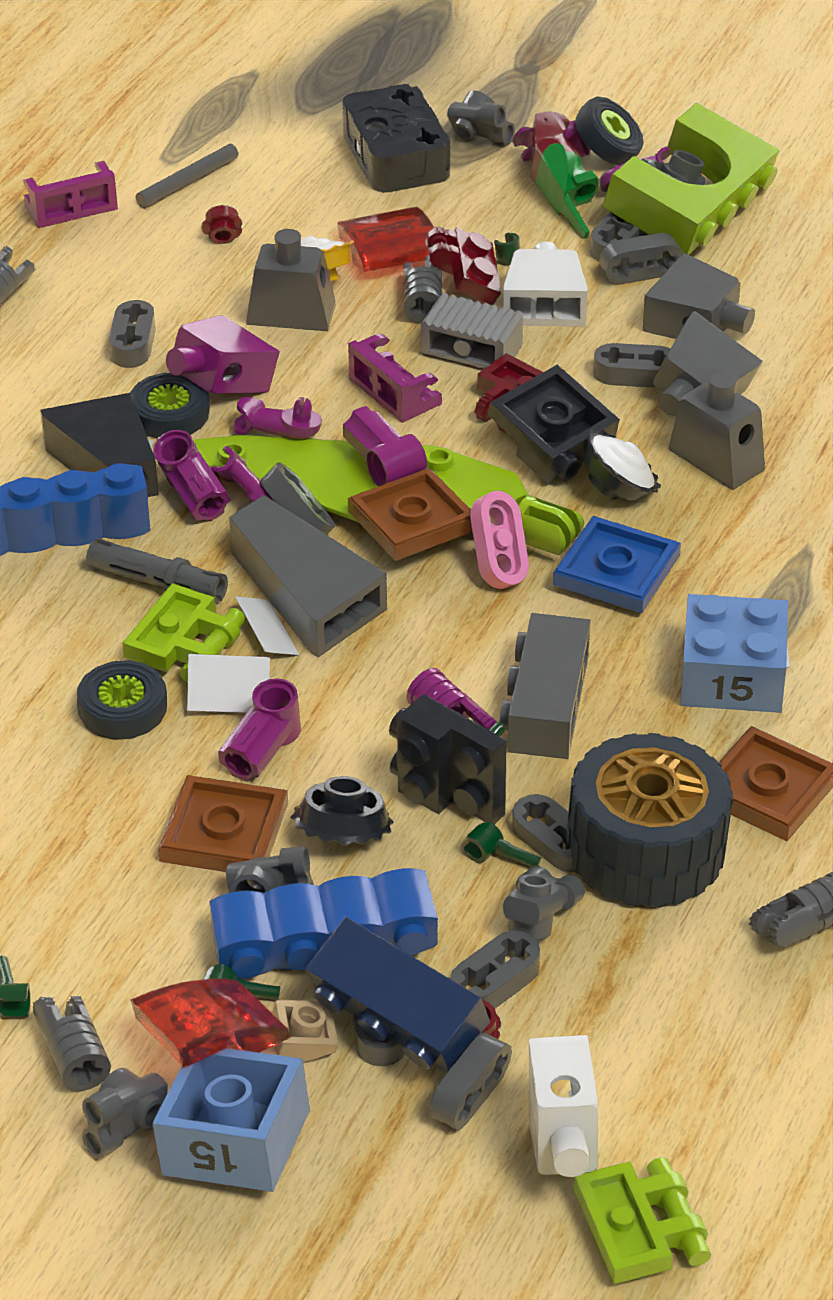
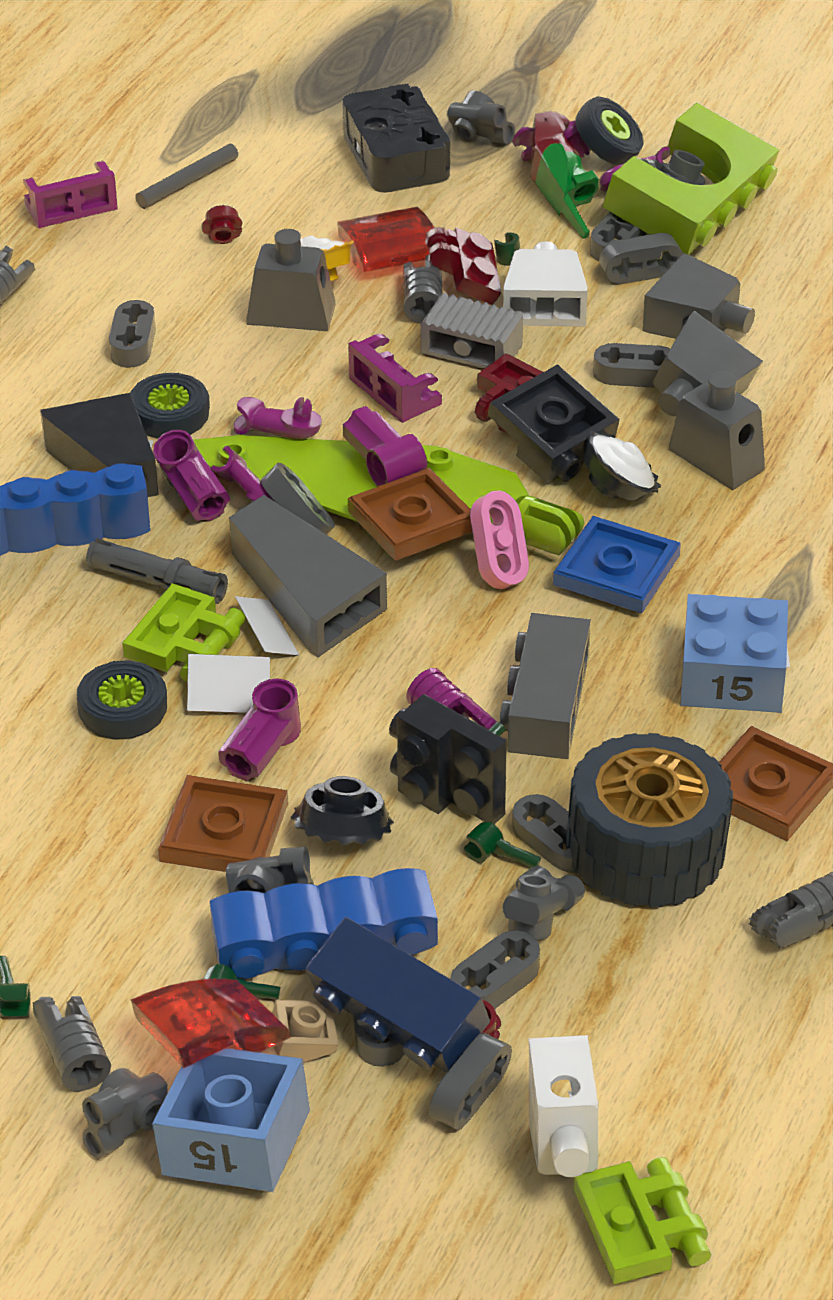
(222, 357): magenta torso -> none

